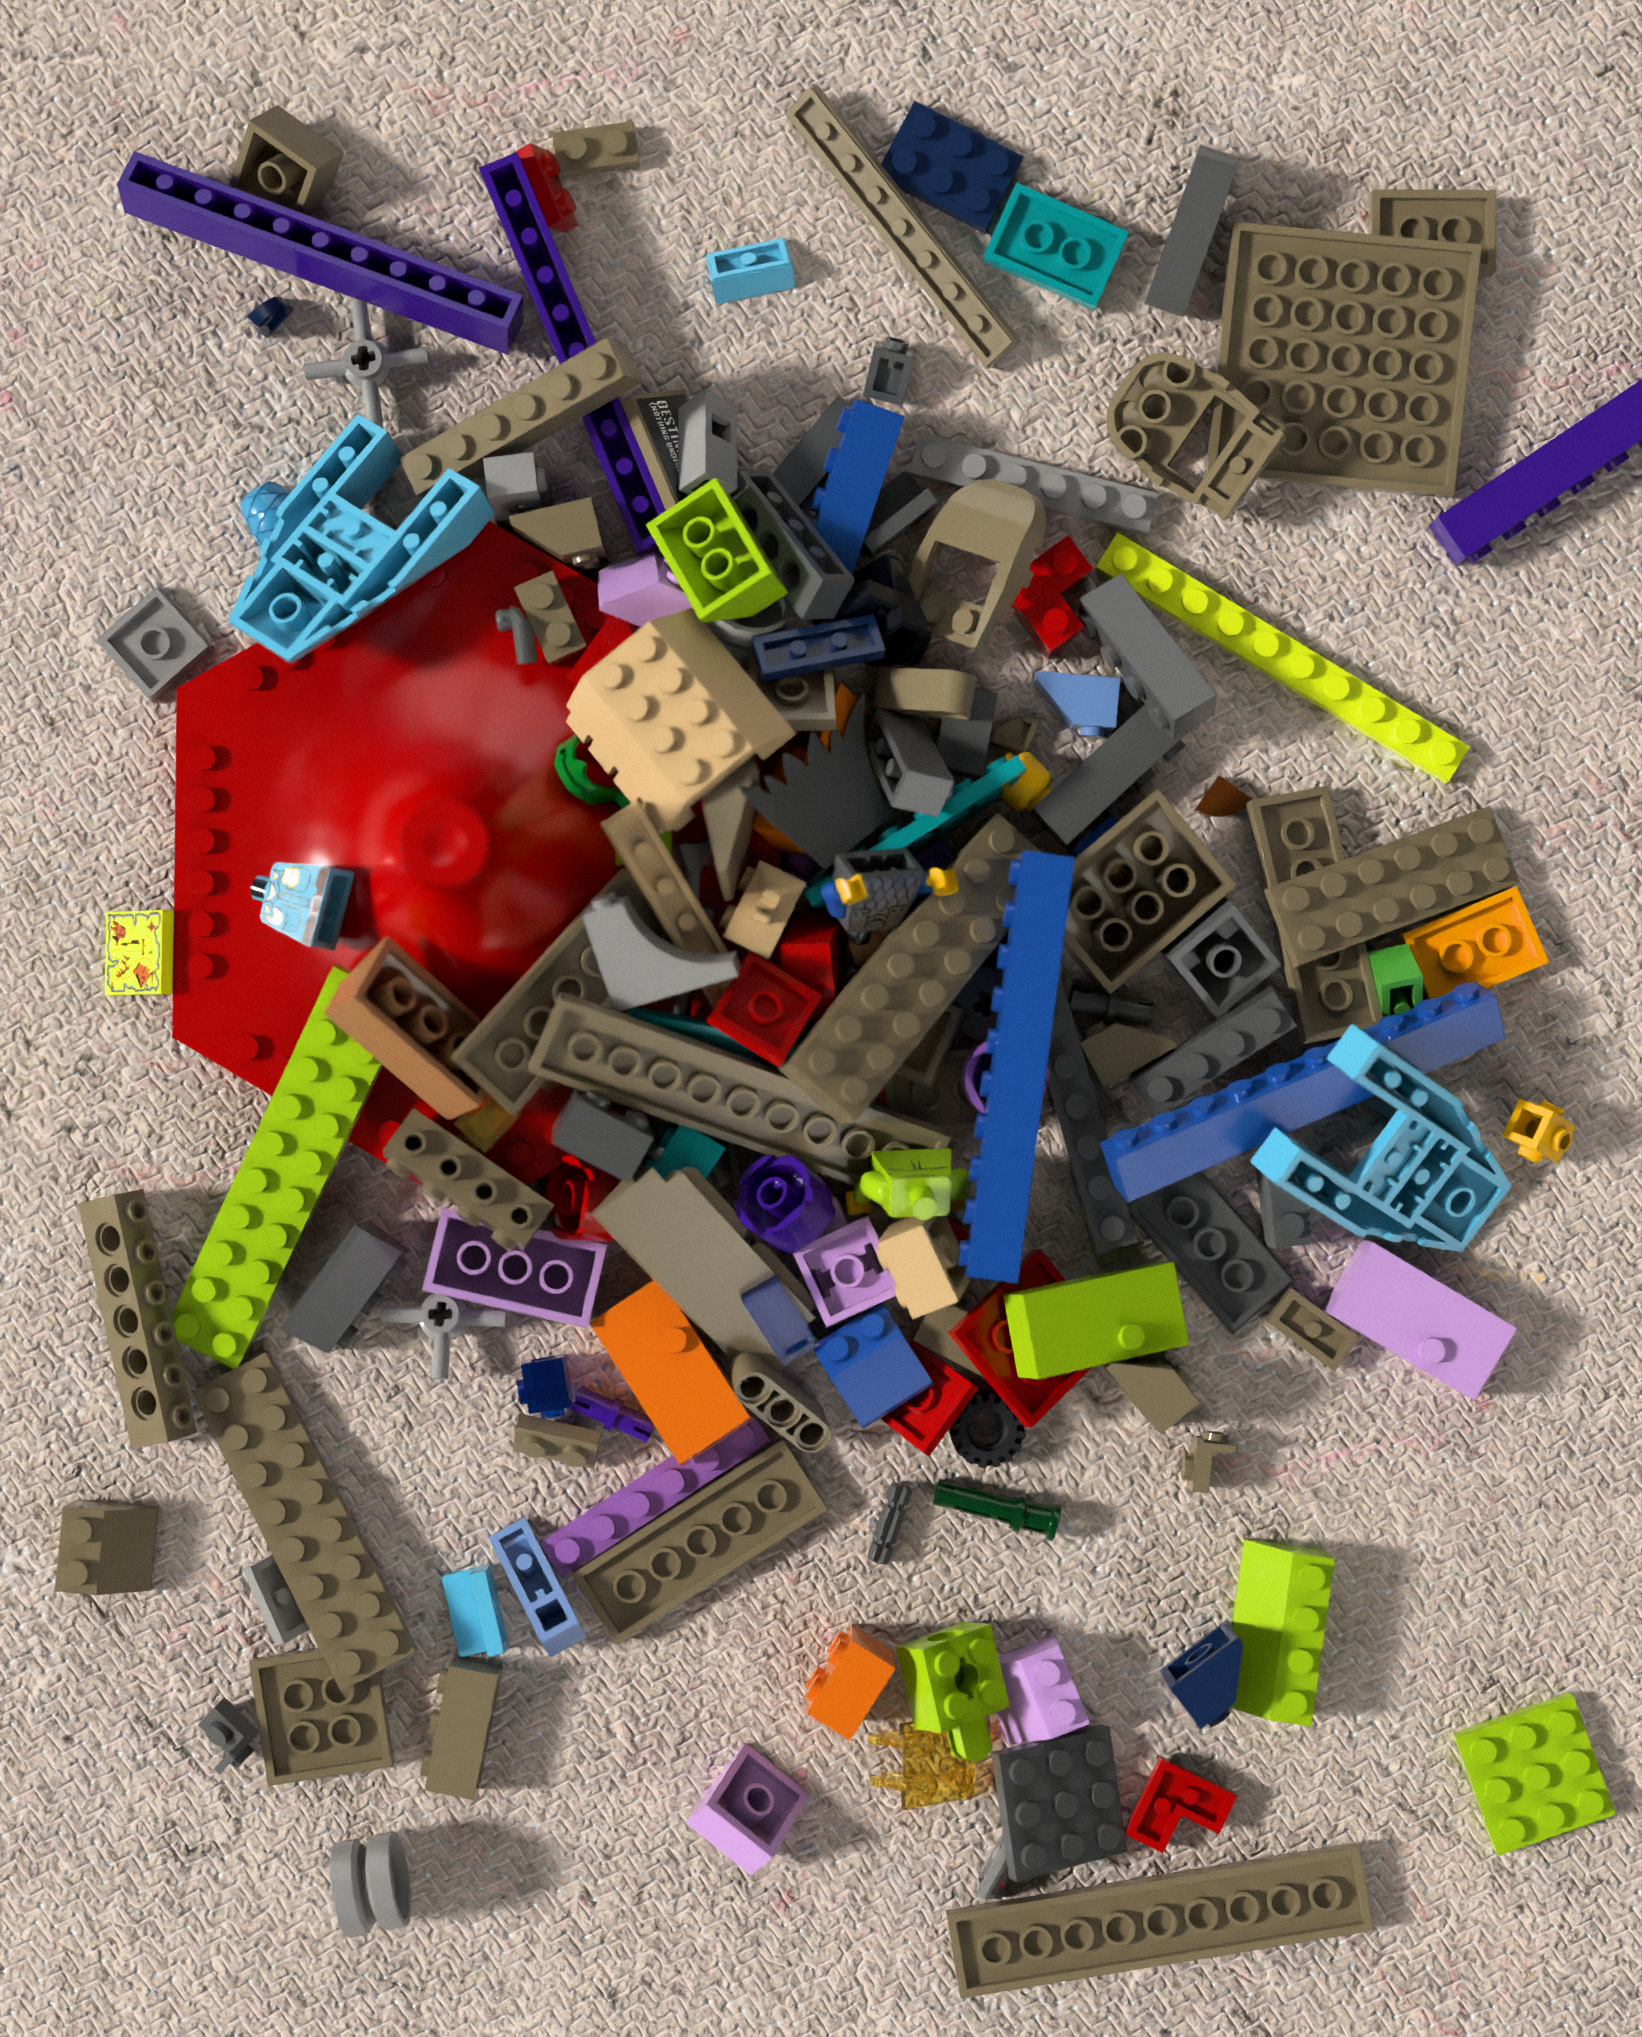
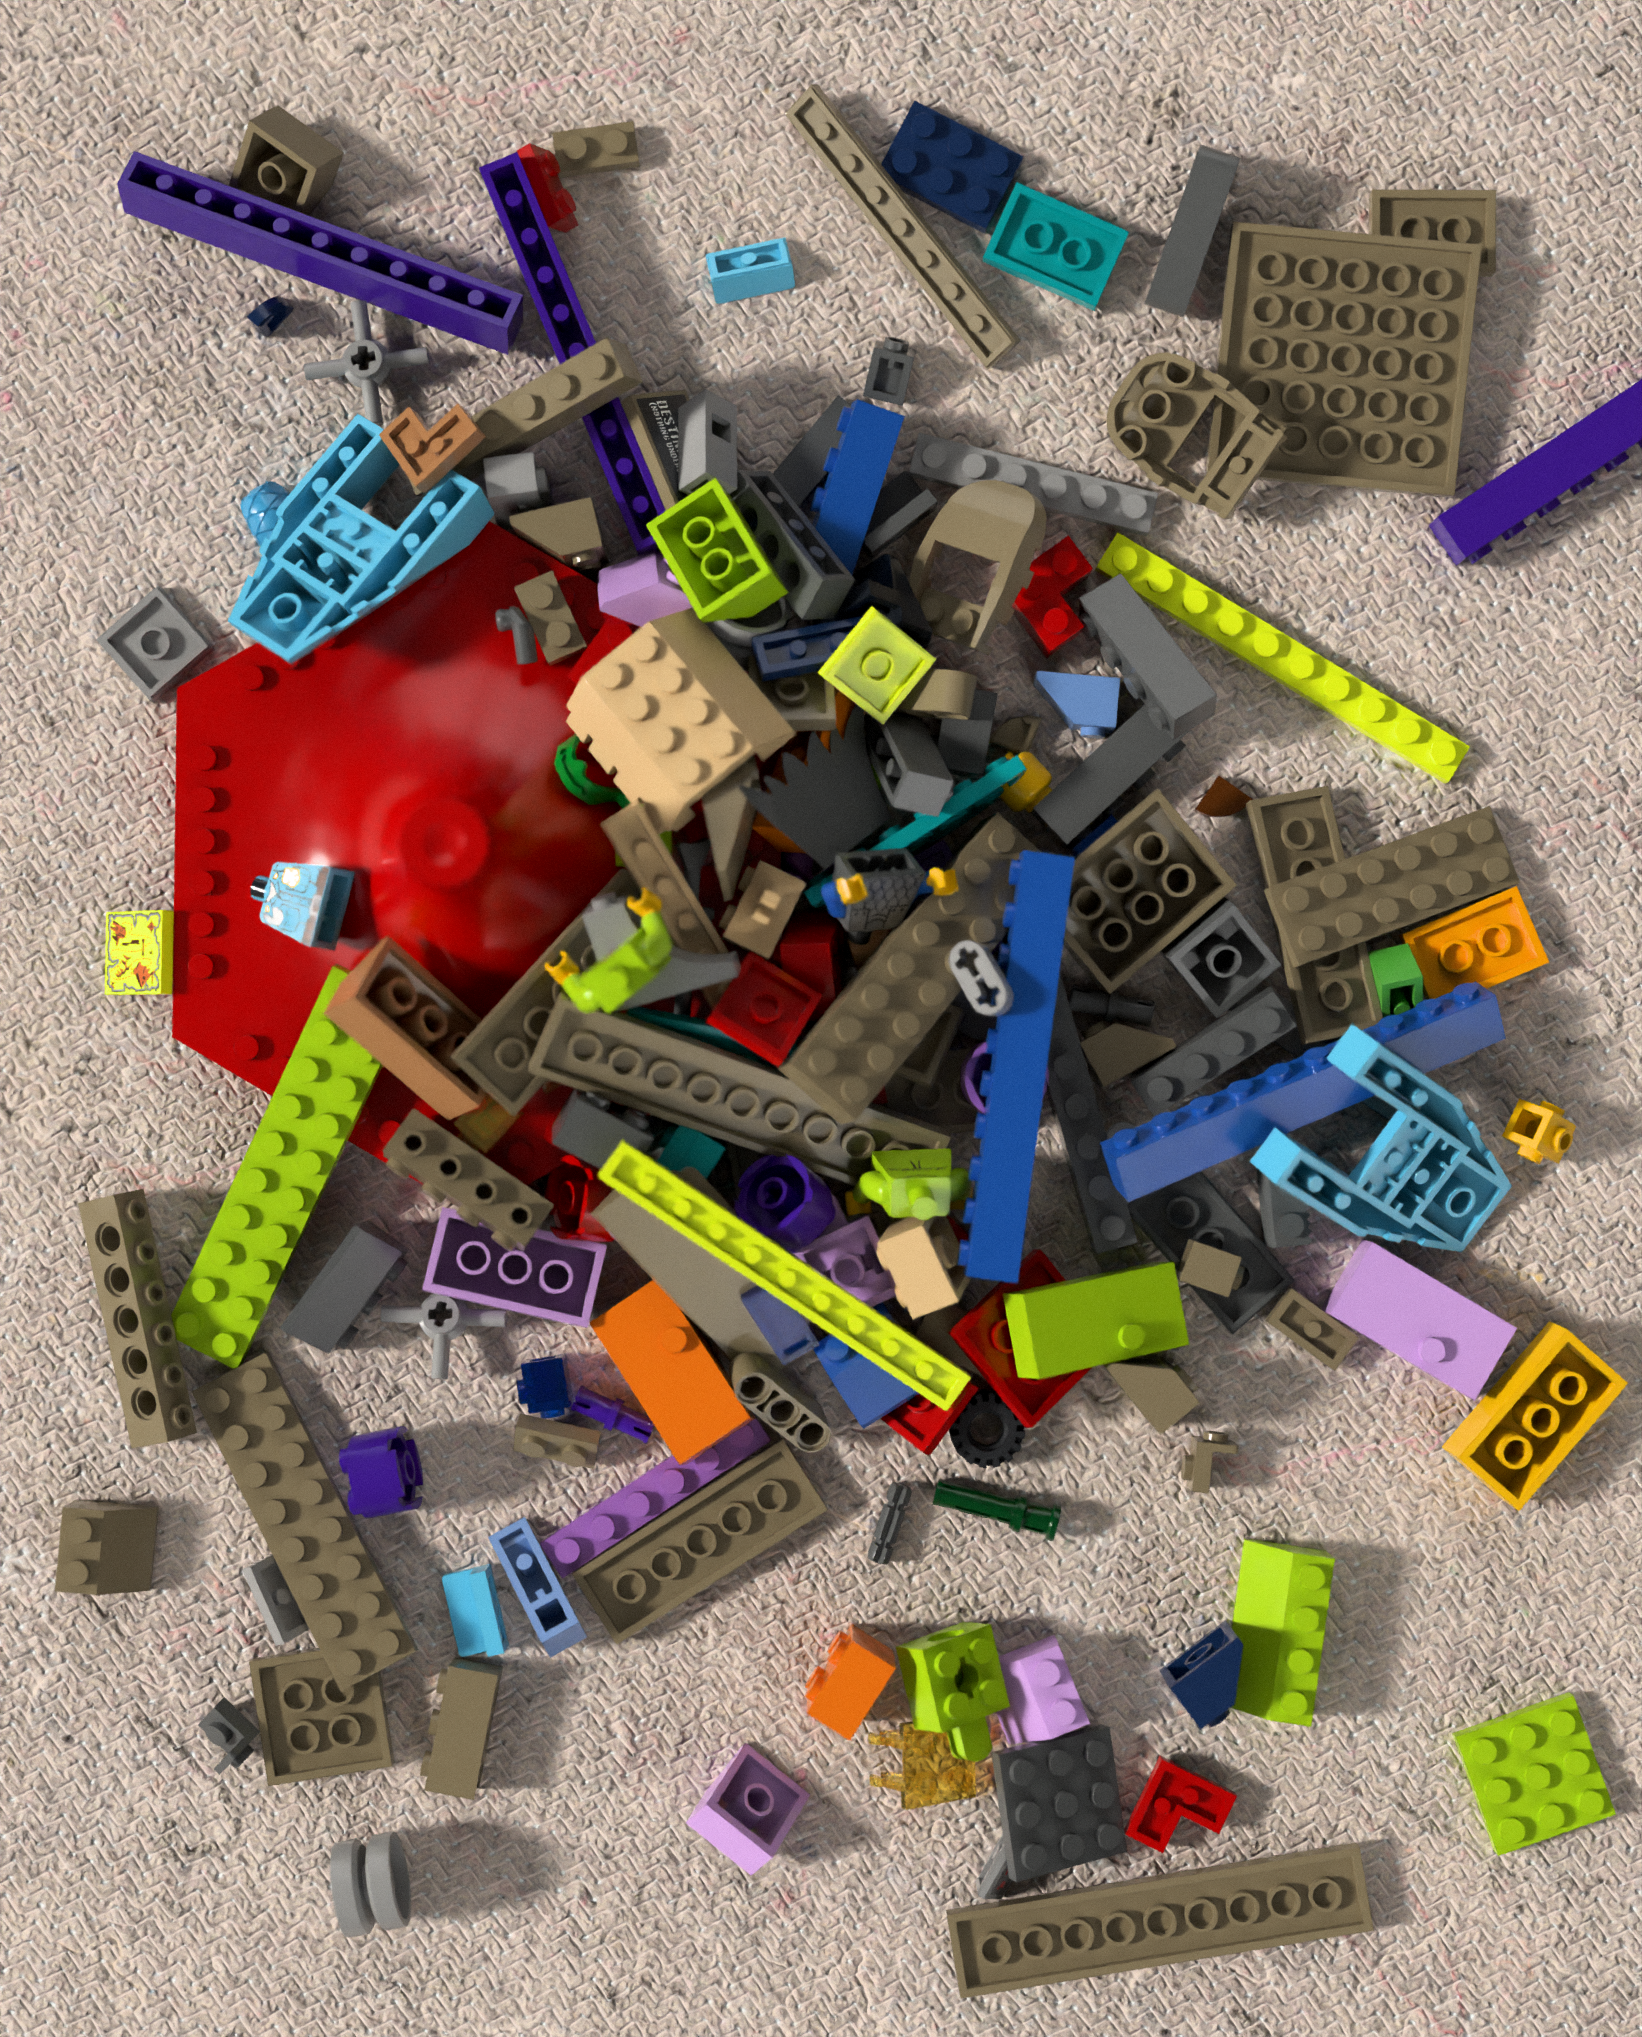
(382, 1472): none -> dark purple brick
(433, 452): none -> medium nougat plate
(623, 968): none -> lime torso
(783, 1275): none -> neon yellow plate
(877, 665): none -> neon yellow tile
(989, 973): none -> light grey beam
(1210, 1268): none -> dark tan brick
(1534, 1415): none -> yellow brick

